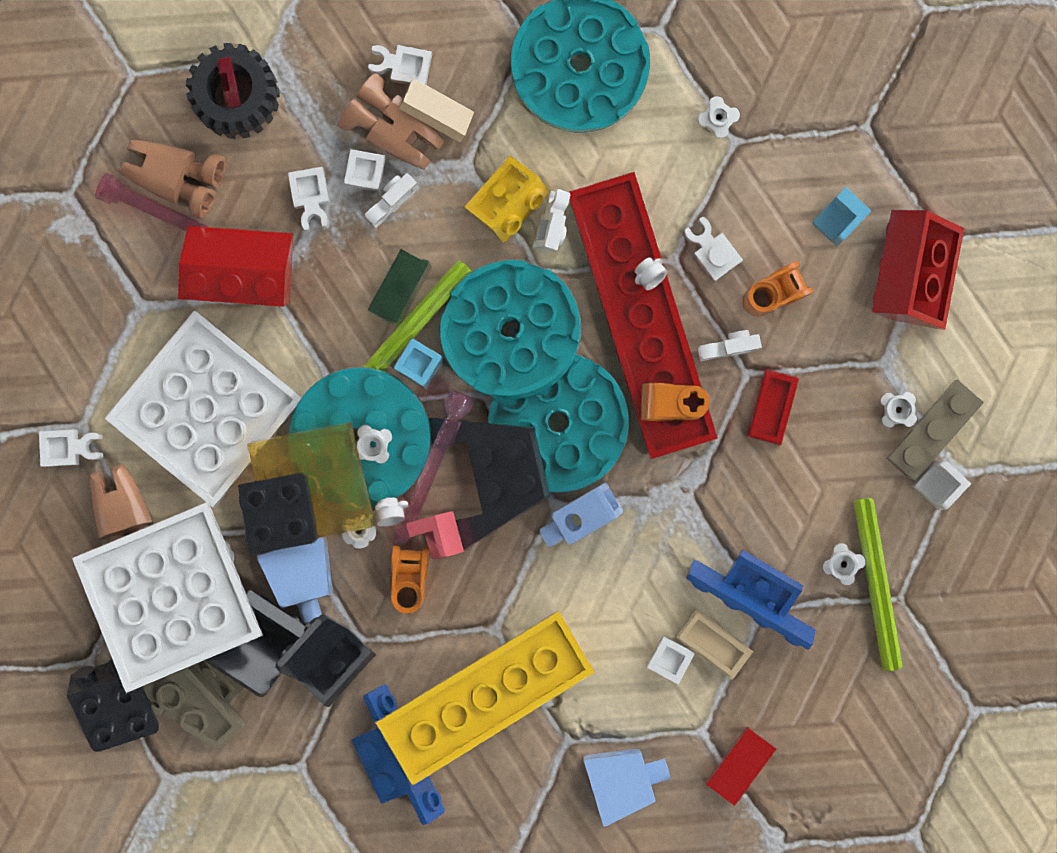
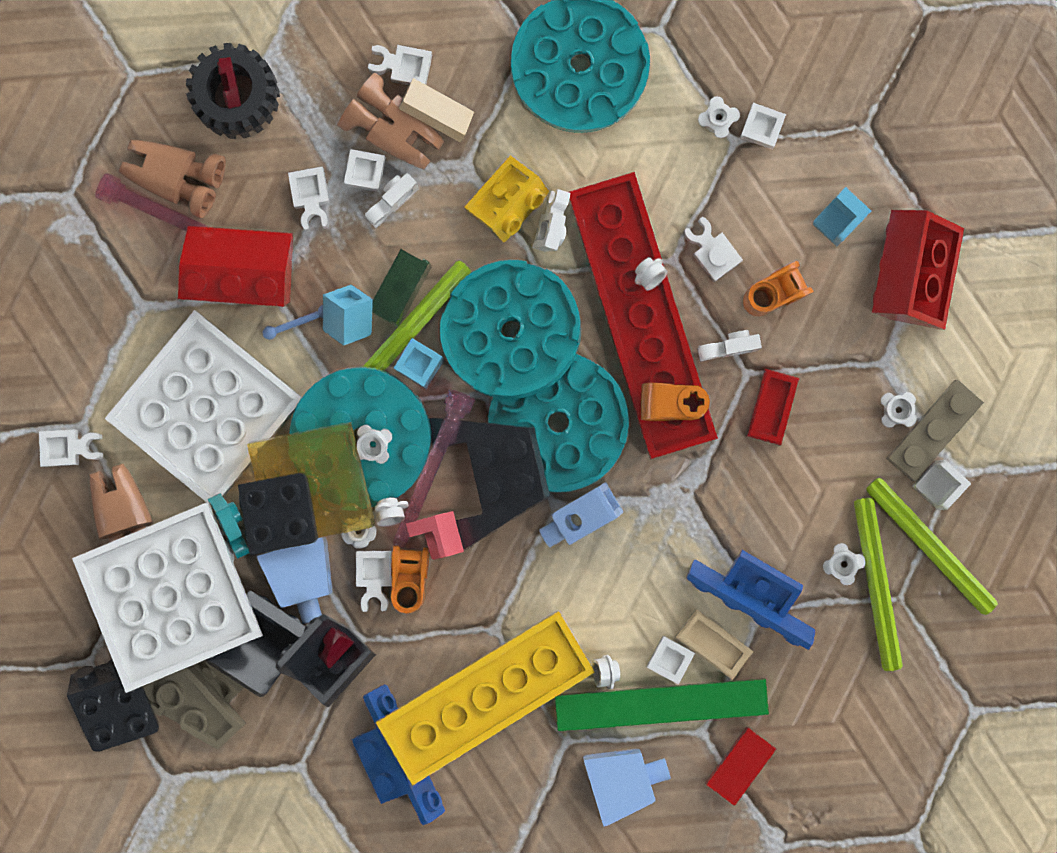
(228, 517): none -> teal plate
(270, 332): none -> medium blue hinge
(335, 647): none -> dark red tile
(347, 314): none -> medium azure panel
(373, 572): none -> white plate
(606, 672): none -> white plate
(661, 704): none -> green tile
(762, 126): none -> white plate
(931, 546): none -> lime axle

